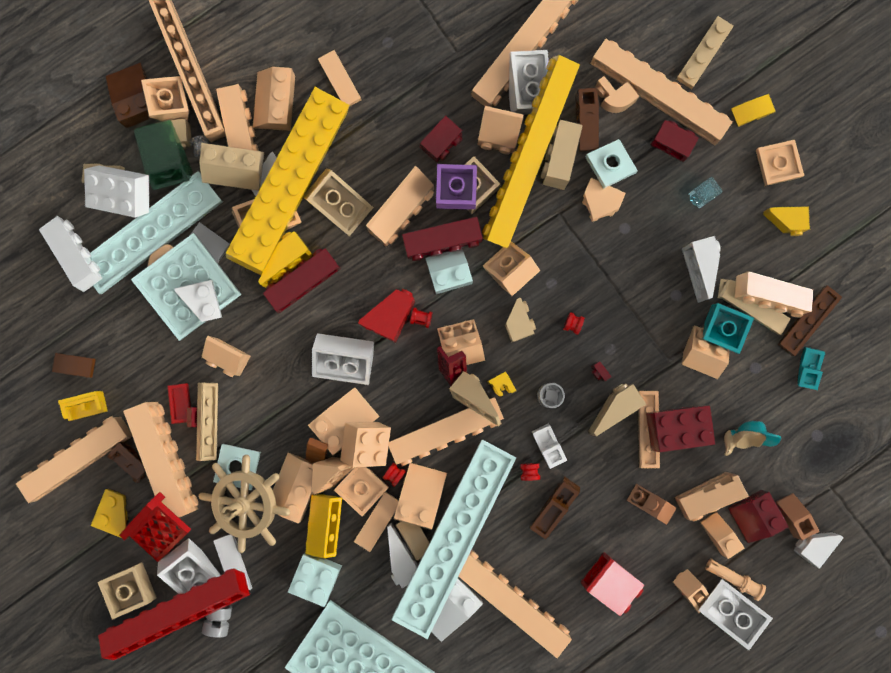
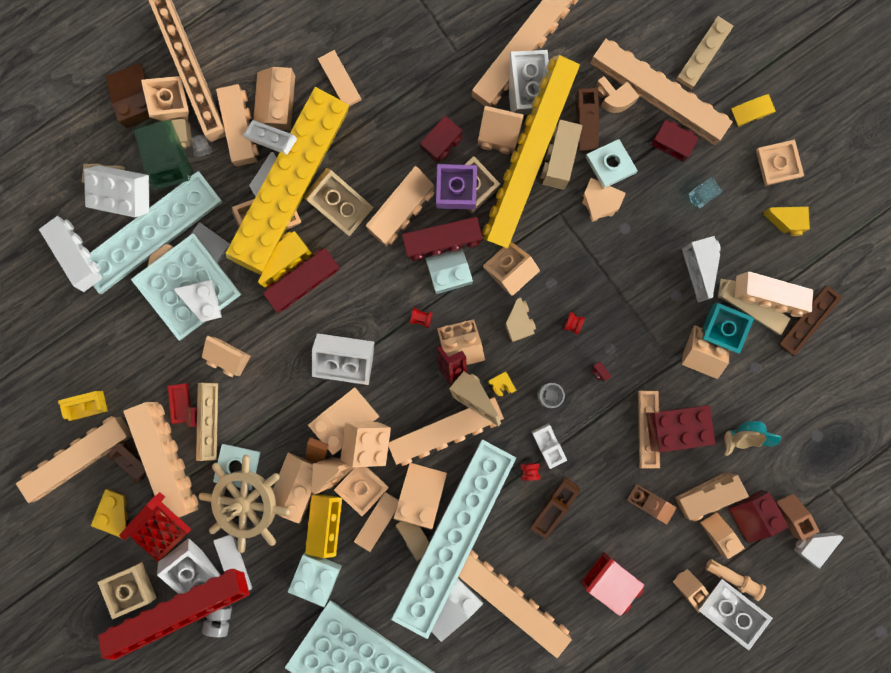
(73, 365): reddish brown slope -> none
(231, 166): tan slope -> none
(270, 137): none -> white tile
(389, 315): red slope -> none
(394, 474): red wheel -> none
(402, 562): white slope -> none
(618, 406): tan slope -> none
(809, 369): teal slope -> none

